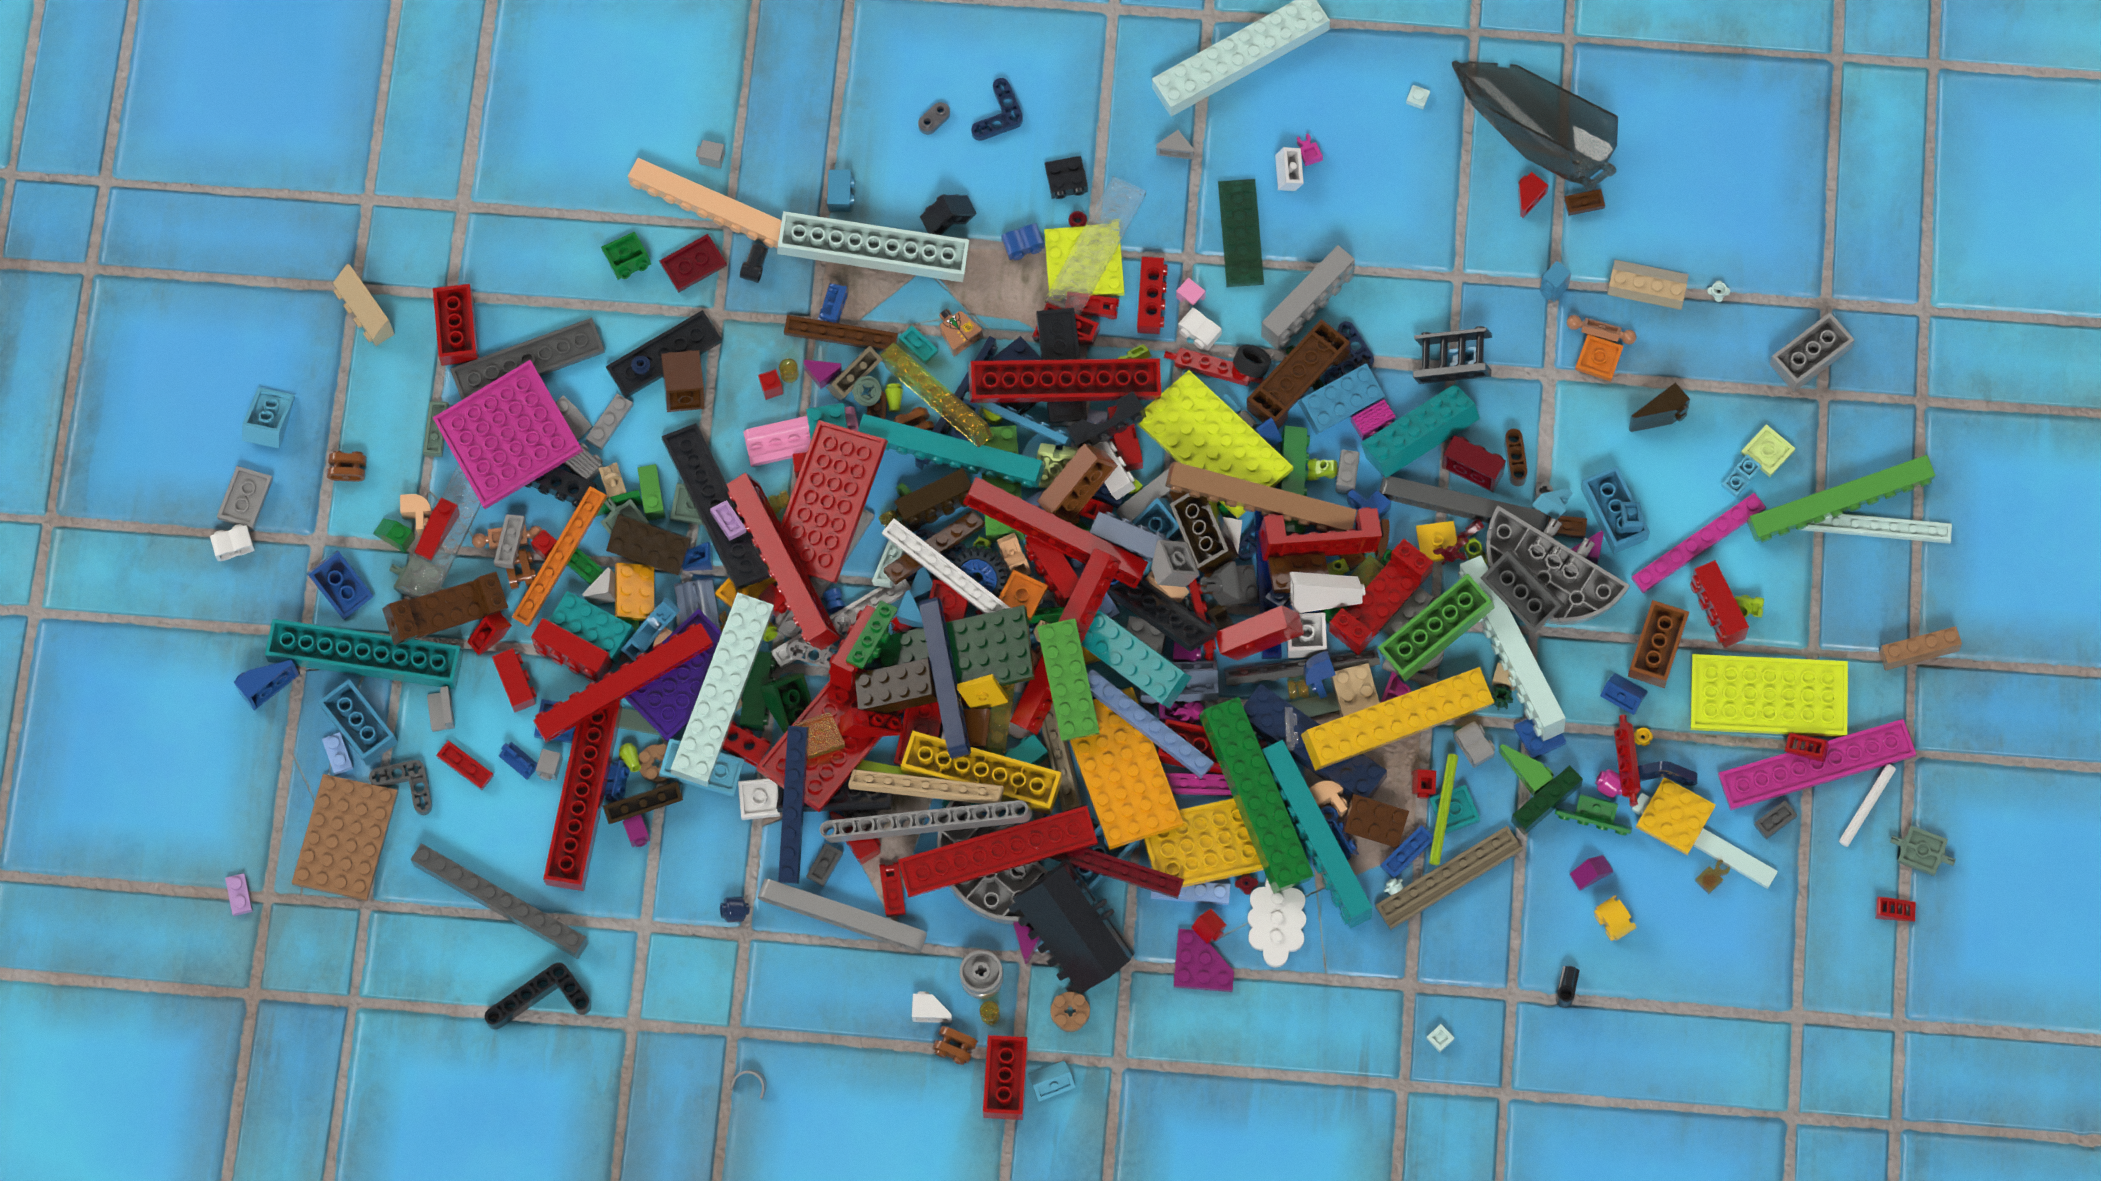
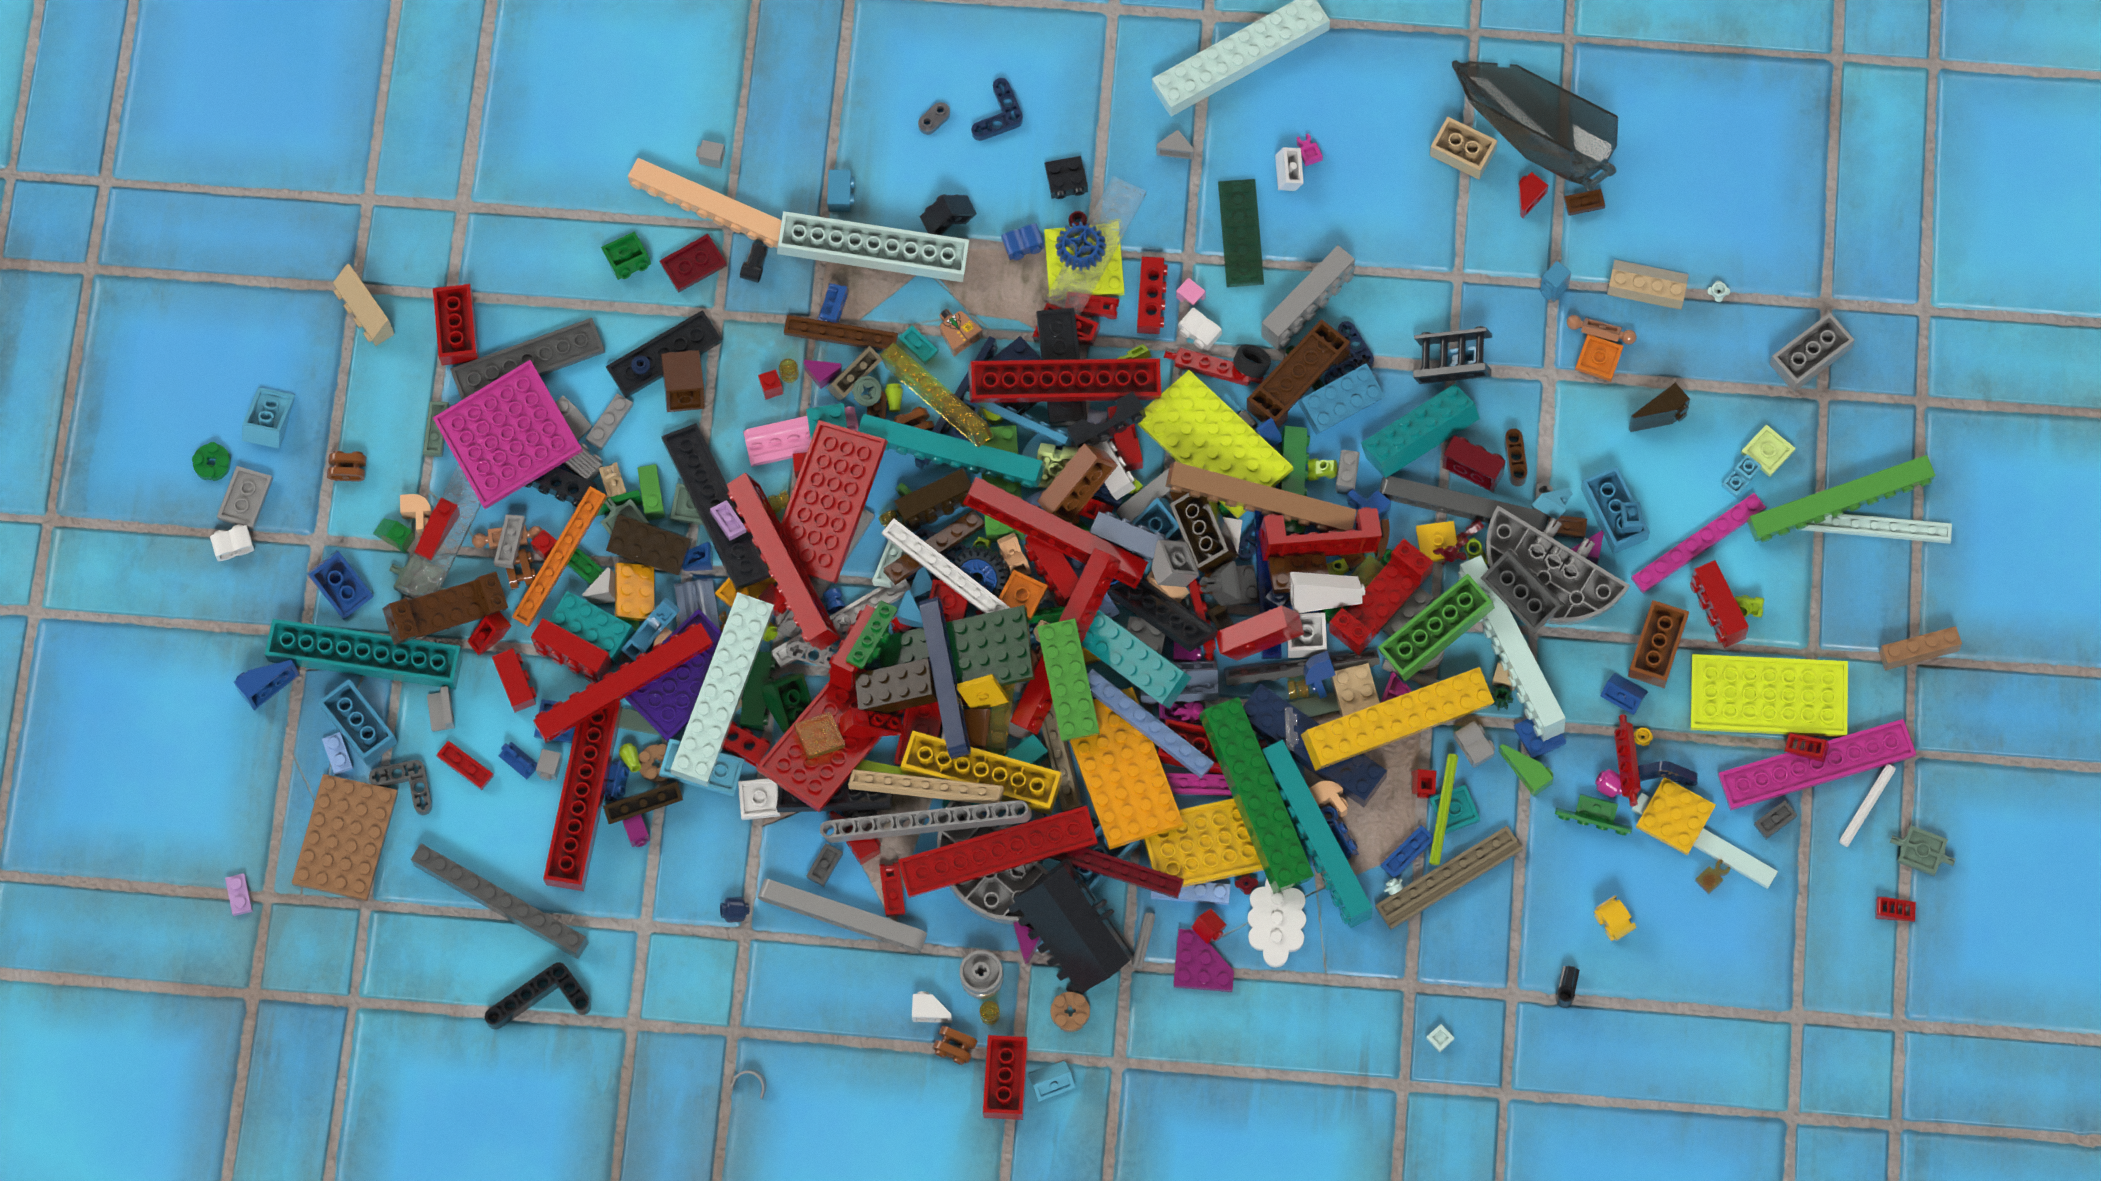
(207, 452): none -> green plate
(793, 804): dark blue plate -> none
(1067, 240): none -> blue gear
(1143, 940): none -> light grey axle
(1373, 419): dark pink brick -> none
(1375, 821): reddish brown plate -> none
(1418, 97): light aqua plate -> none
(1463, 148): none -> tan brick
(1547, 800): dark green brick -> none
(1591, 872): magenta slope -> none

